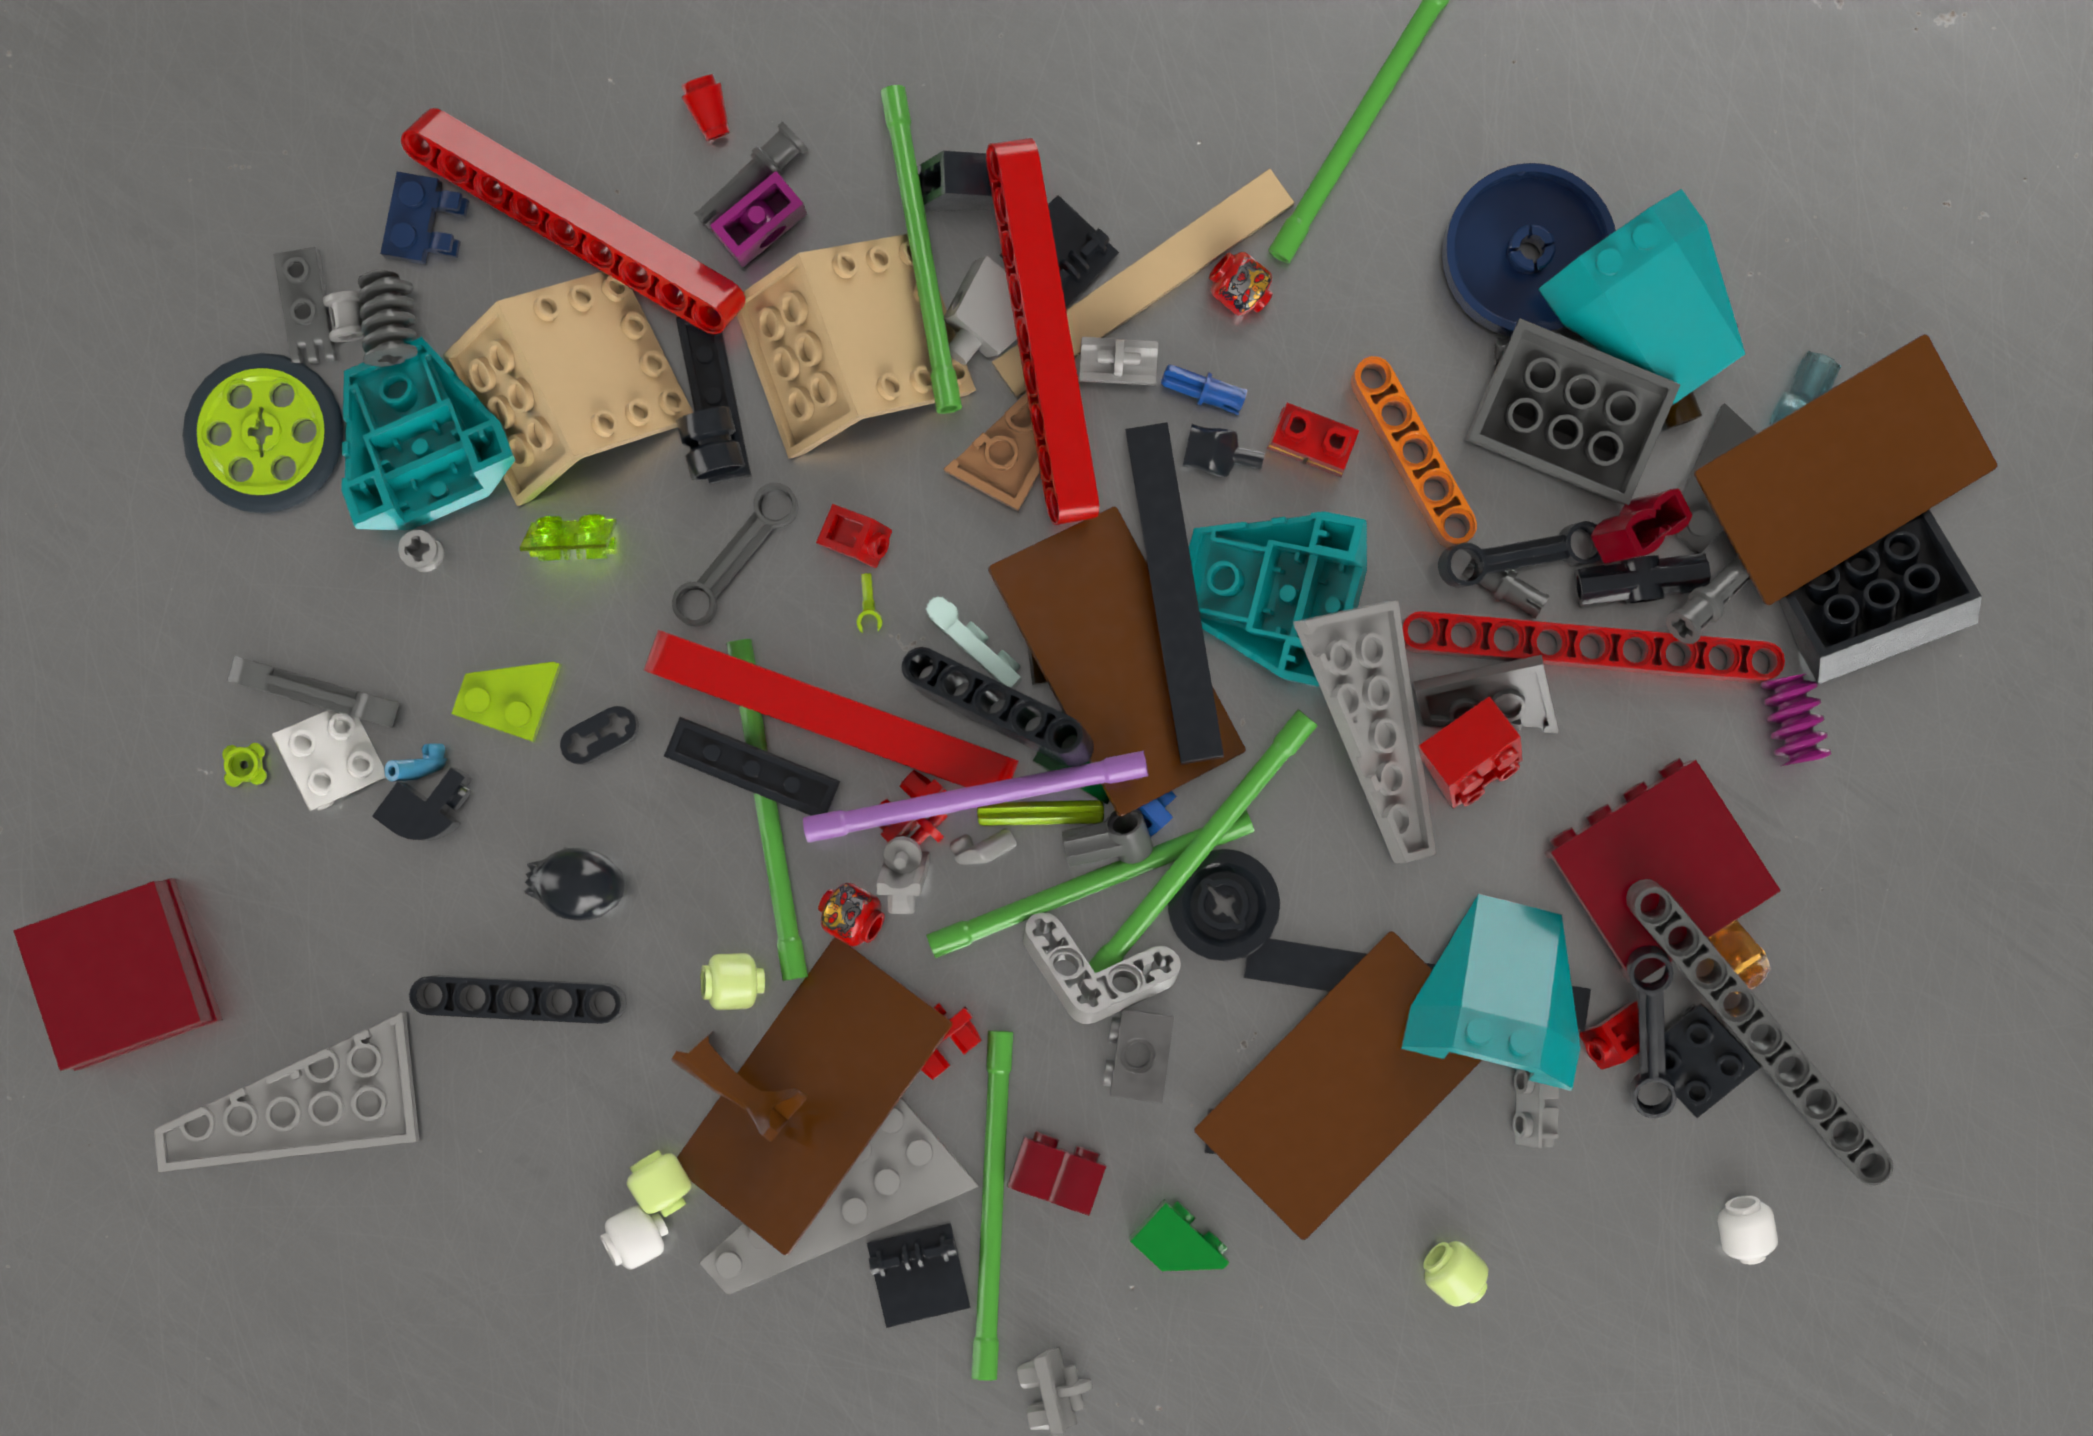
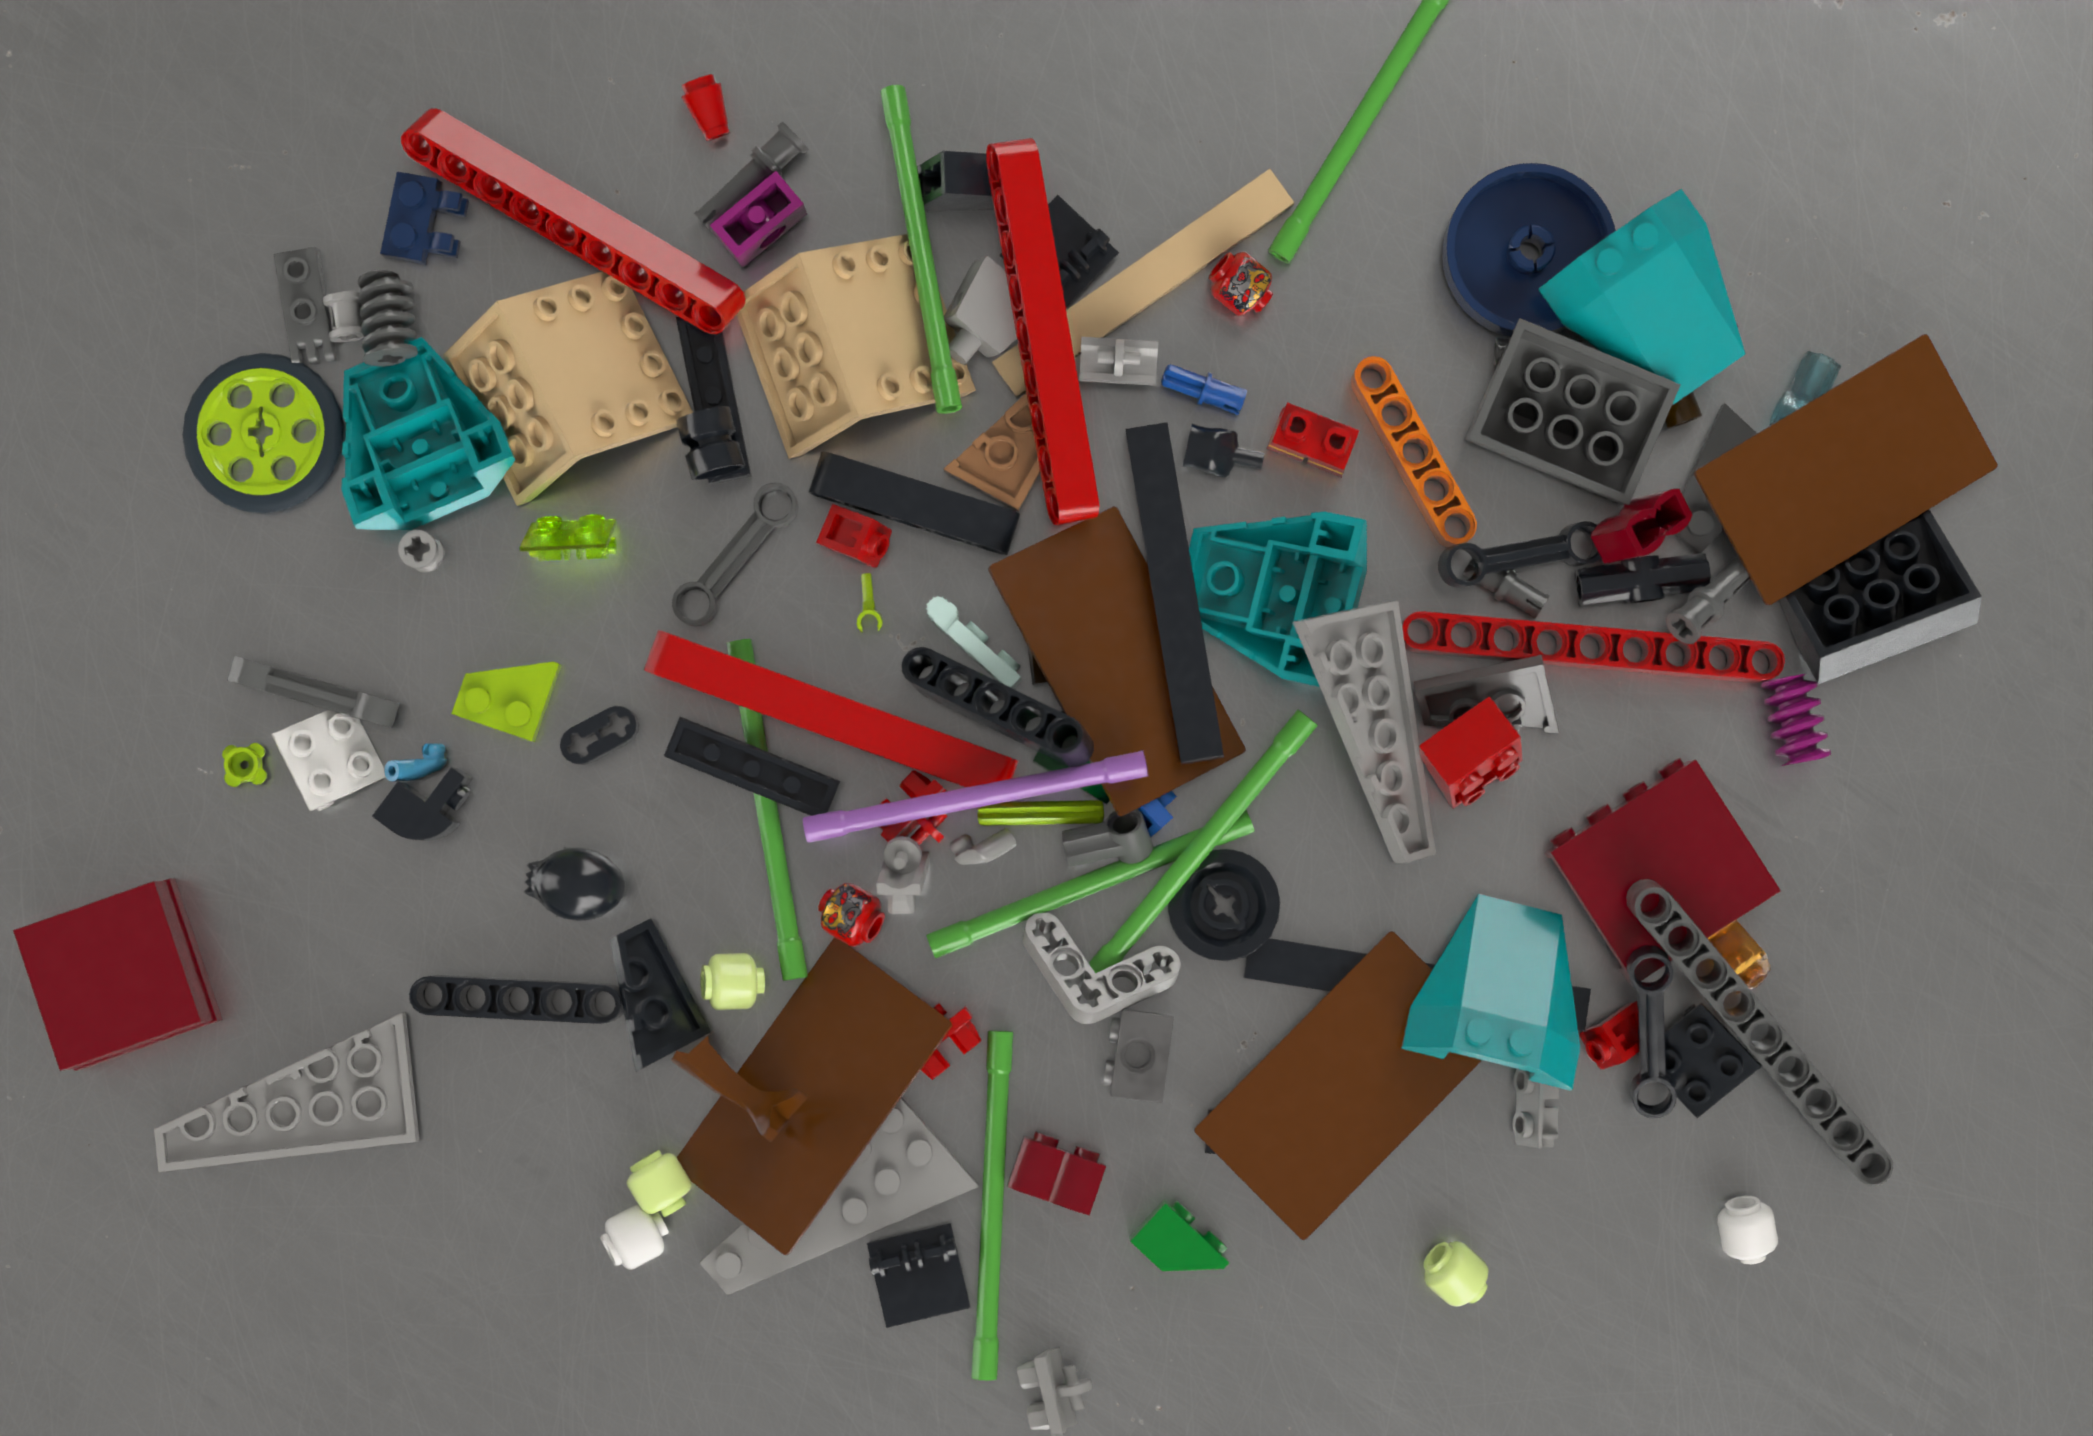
(653, 996): none -> black wing
(914, 503): none -> black beam

